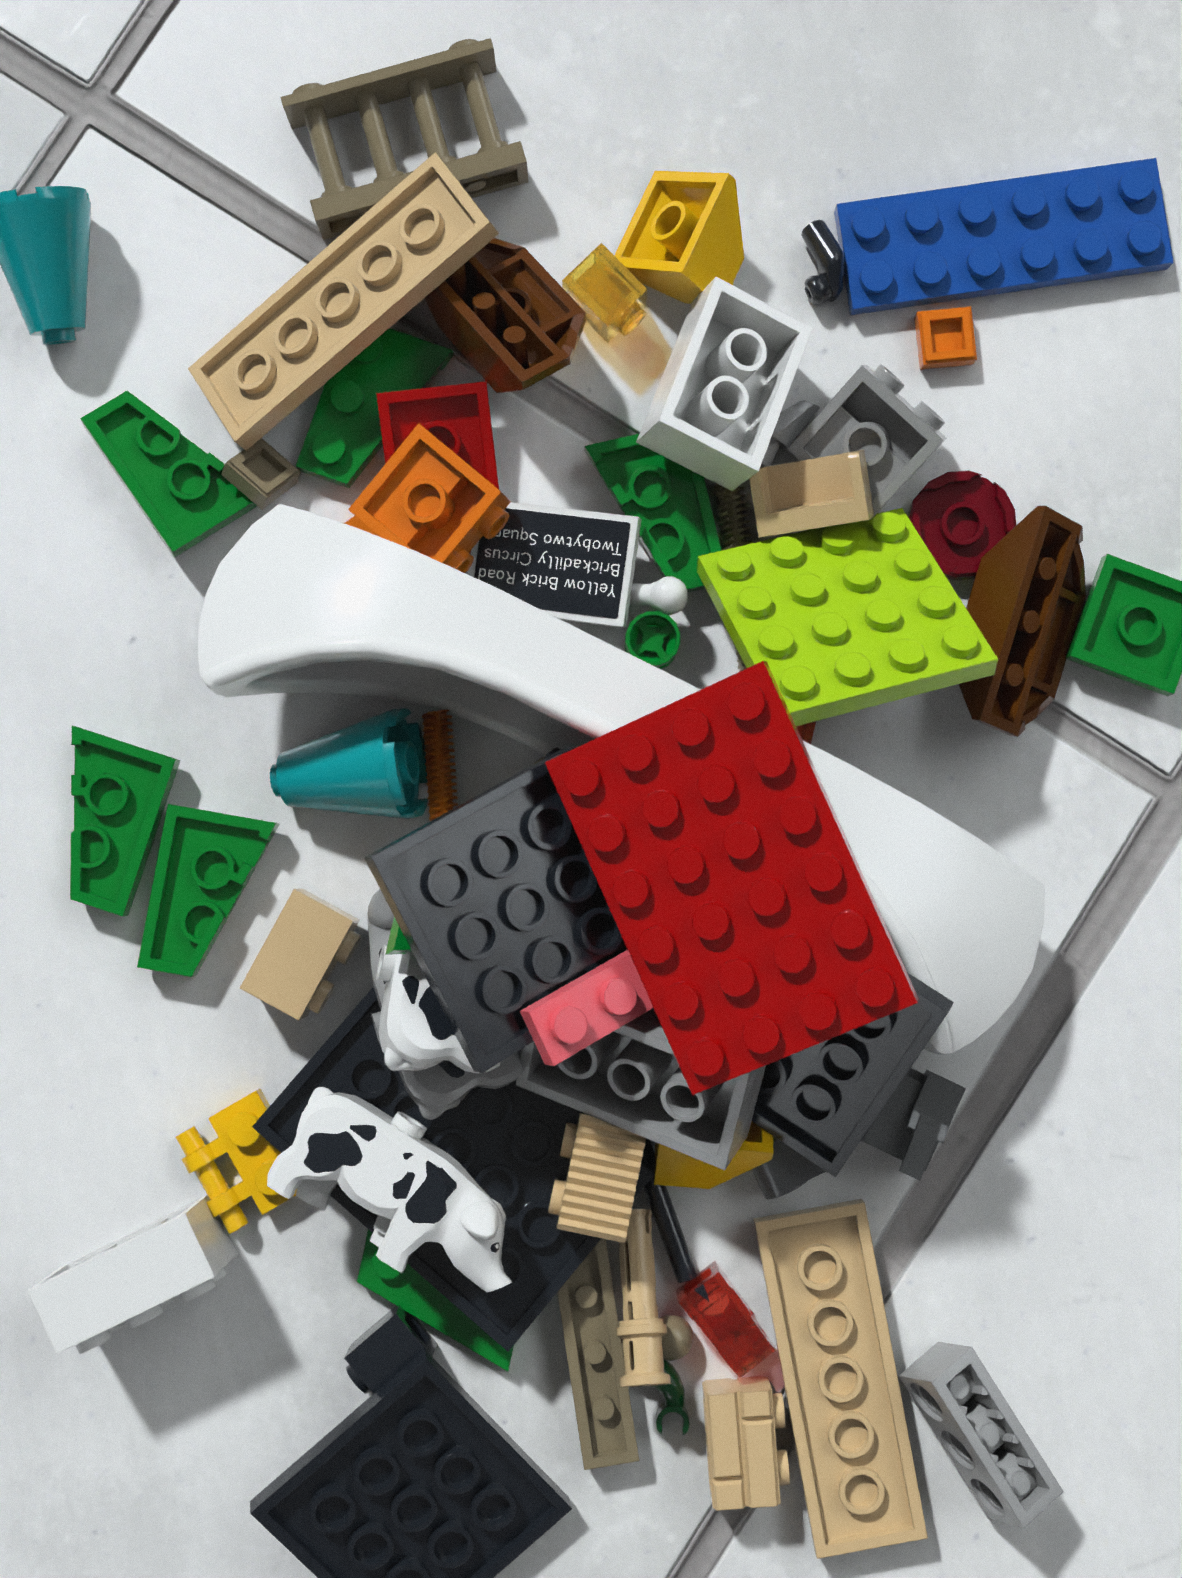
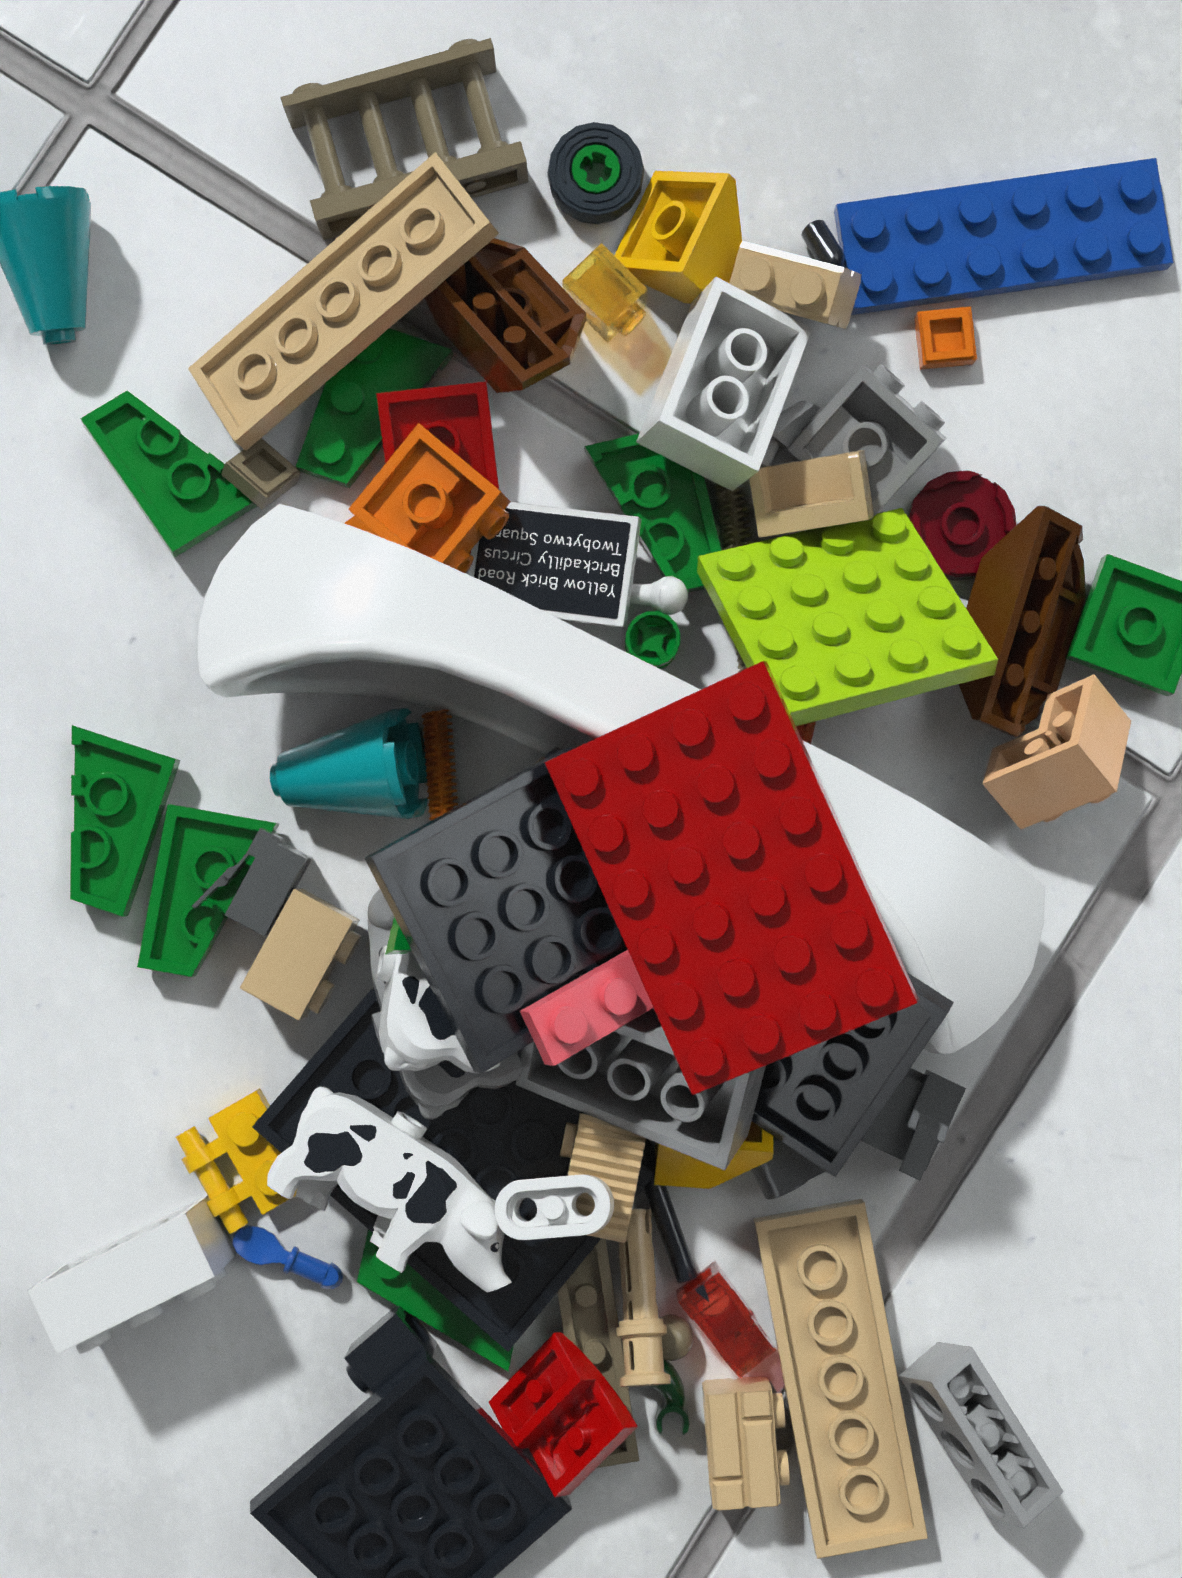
(263, 1248): none -> blue piece
(267, 883): none -> dark grey piece
(555, 1207): none -> white plate
(562, 1413): none -> red slope
(582, 148): none -> black bush
(797, 284): none -> tan brick
(1065, 761): none -> light nougat brick

